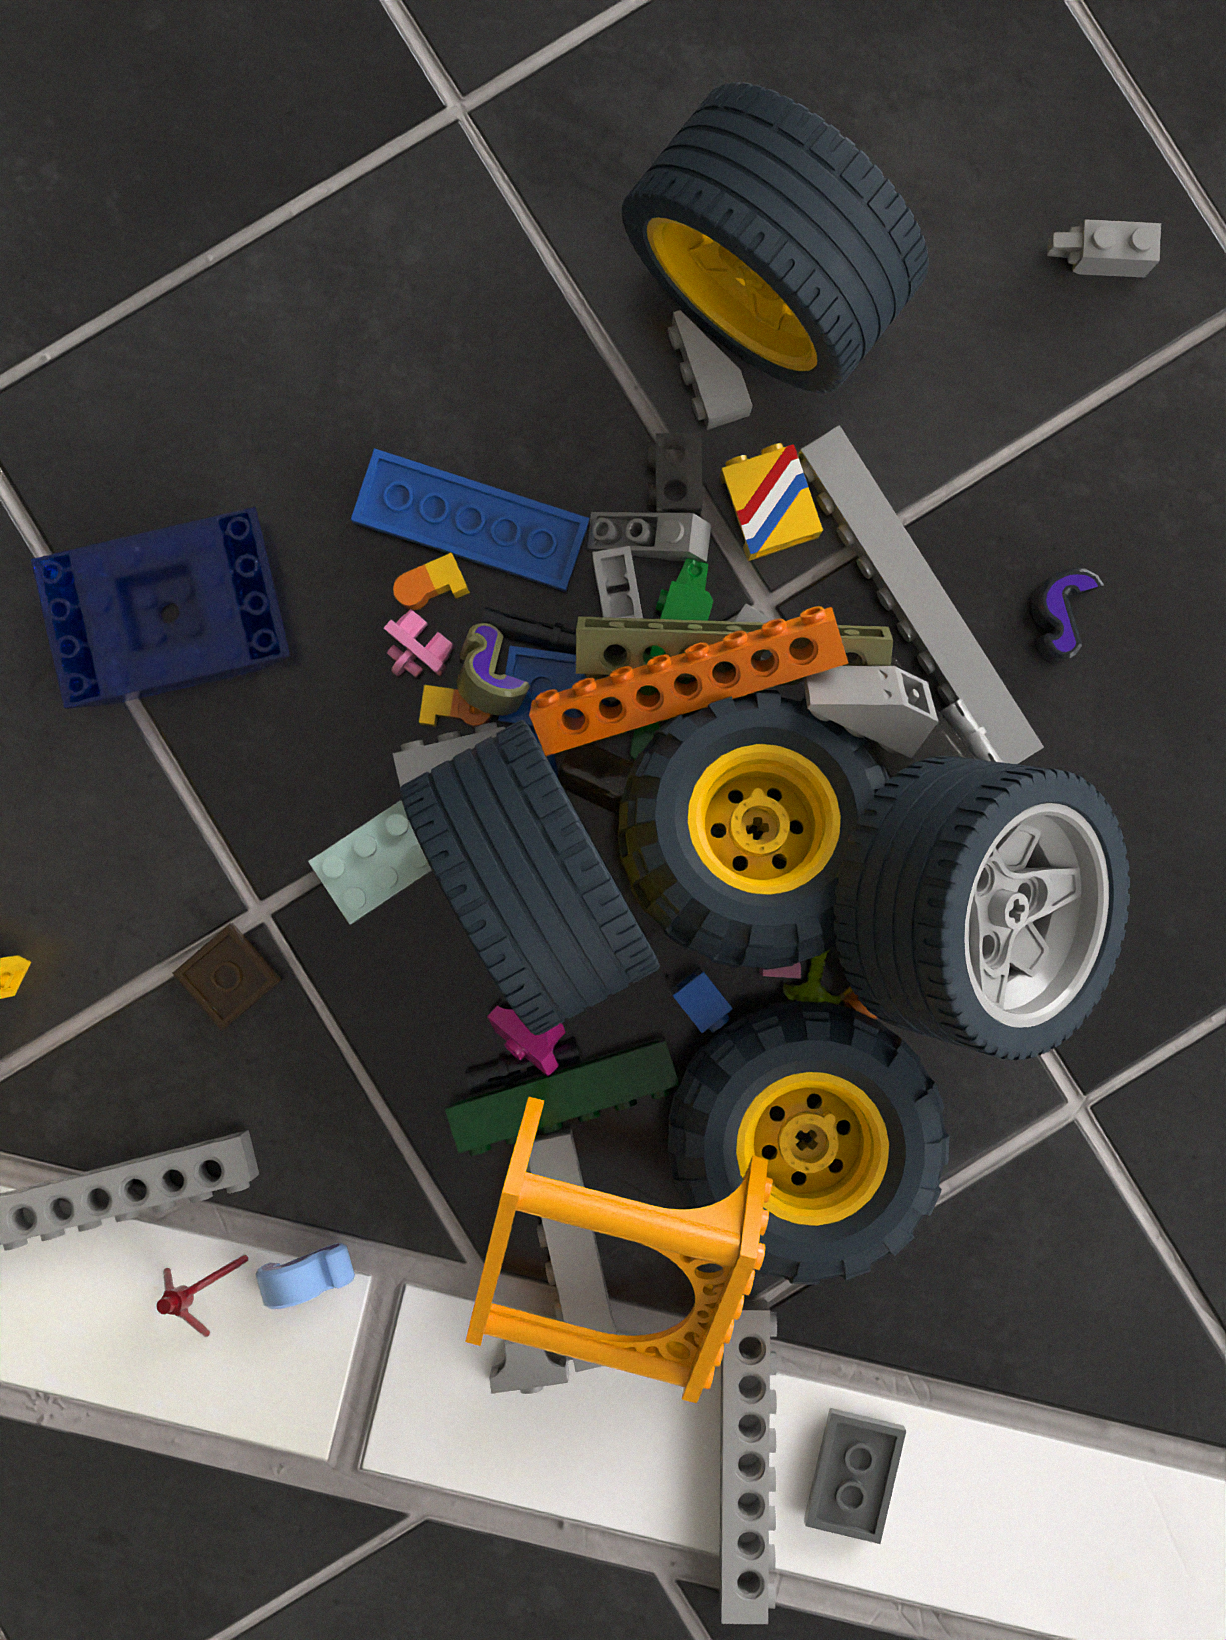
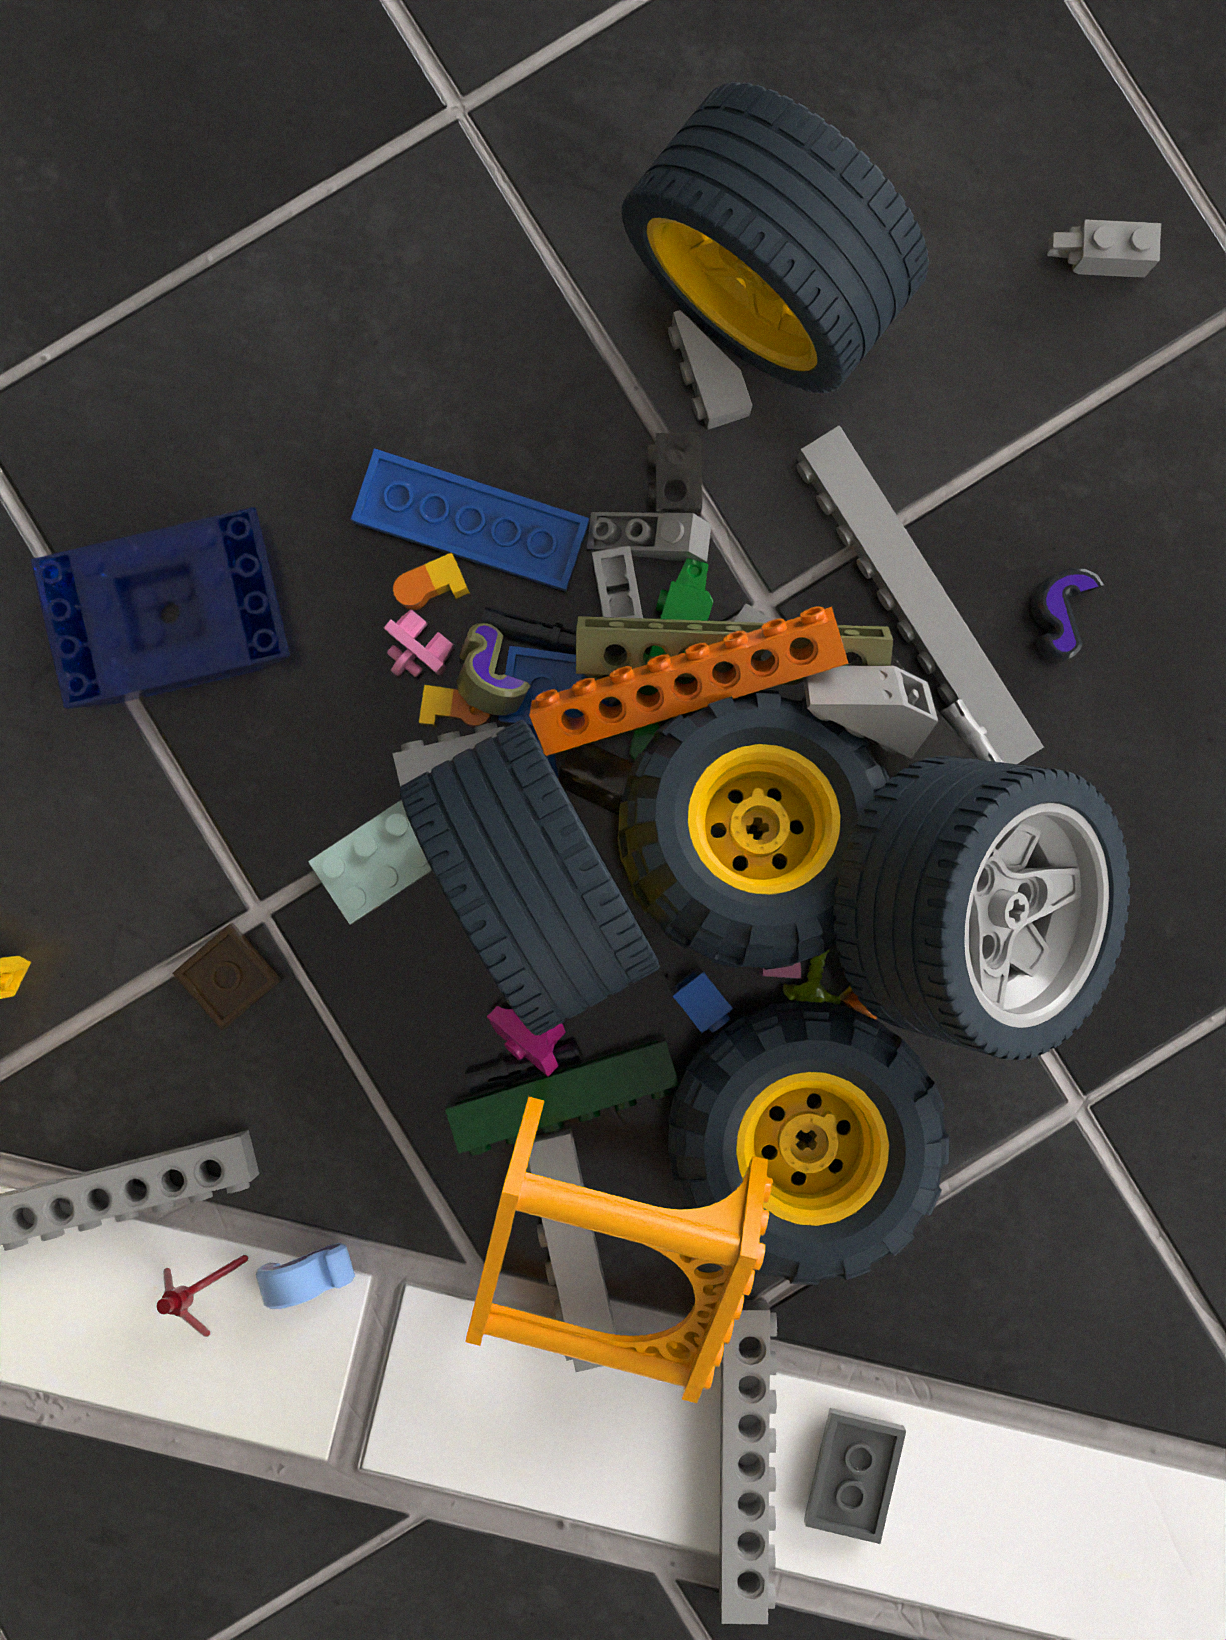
(527, 1369): light grey brick -> none
(771, 500): panel -> none

